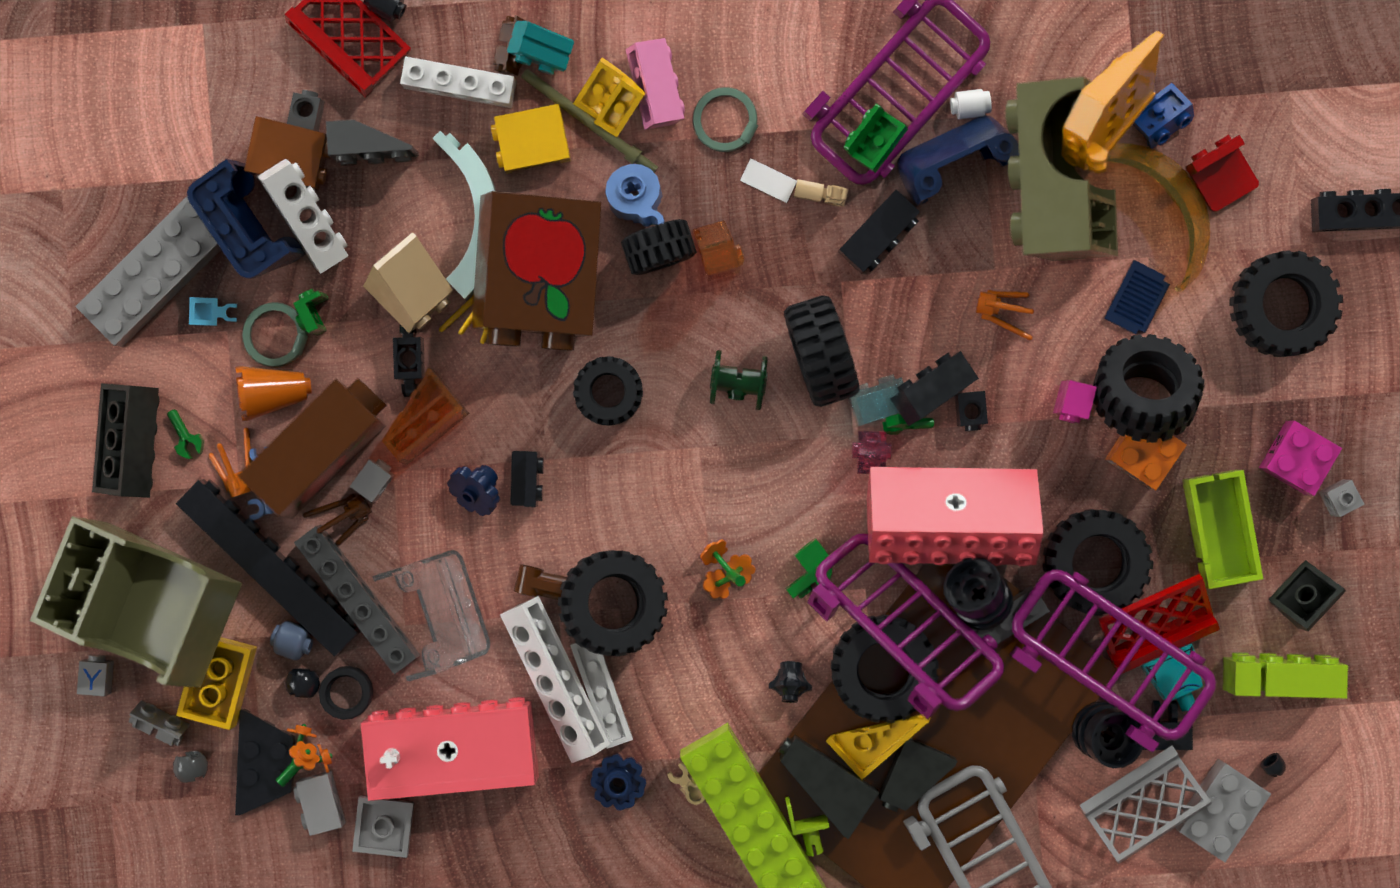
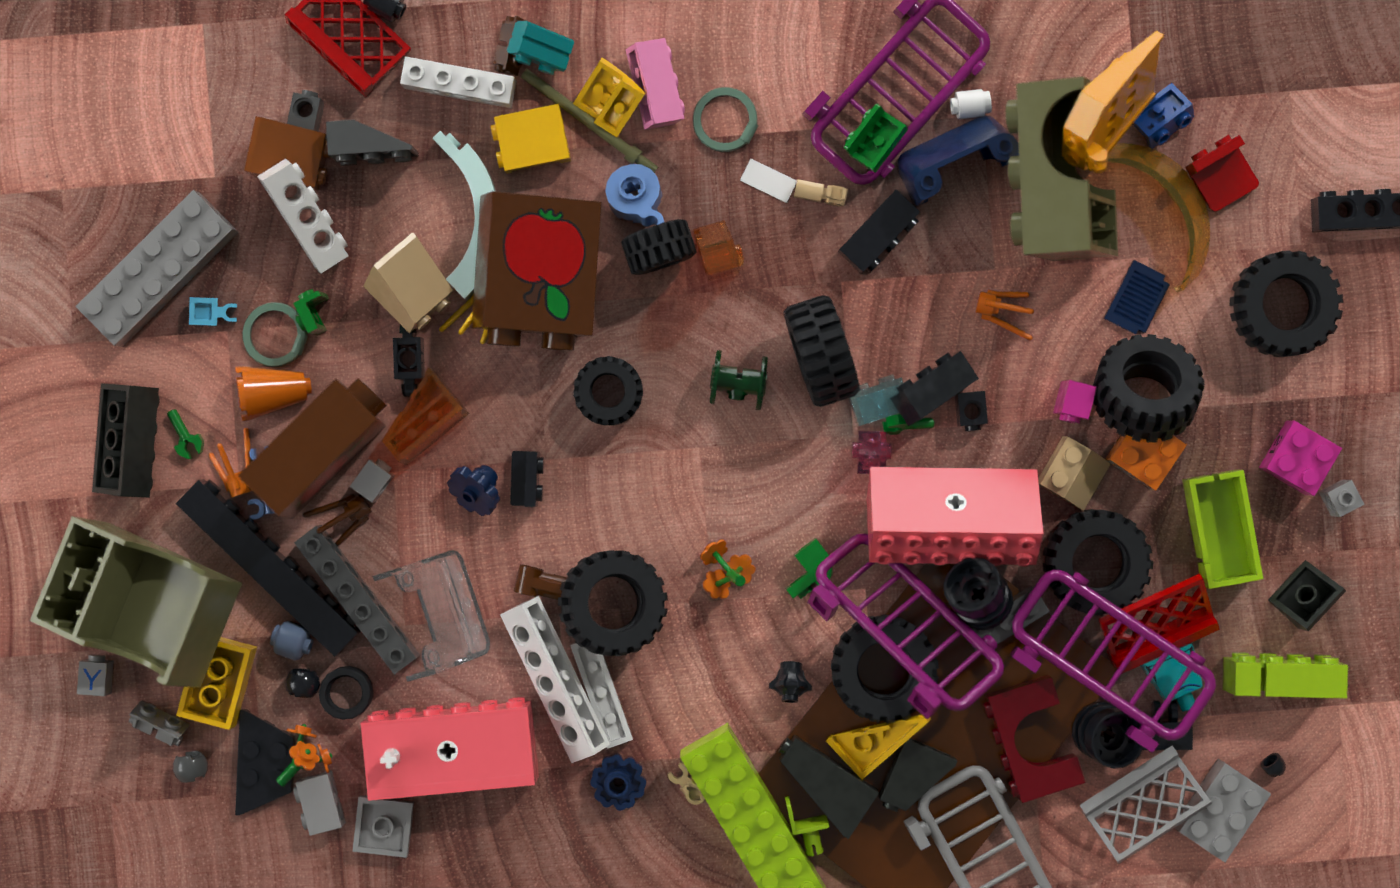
(221, 207): dark blue windscreen -> none
(1029, 778): none -> dark red arch
(1073, 472): none -> tan slope

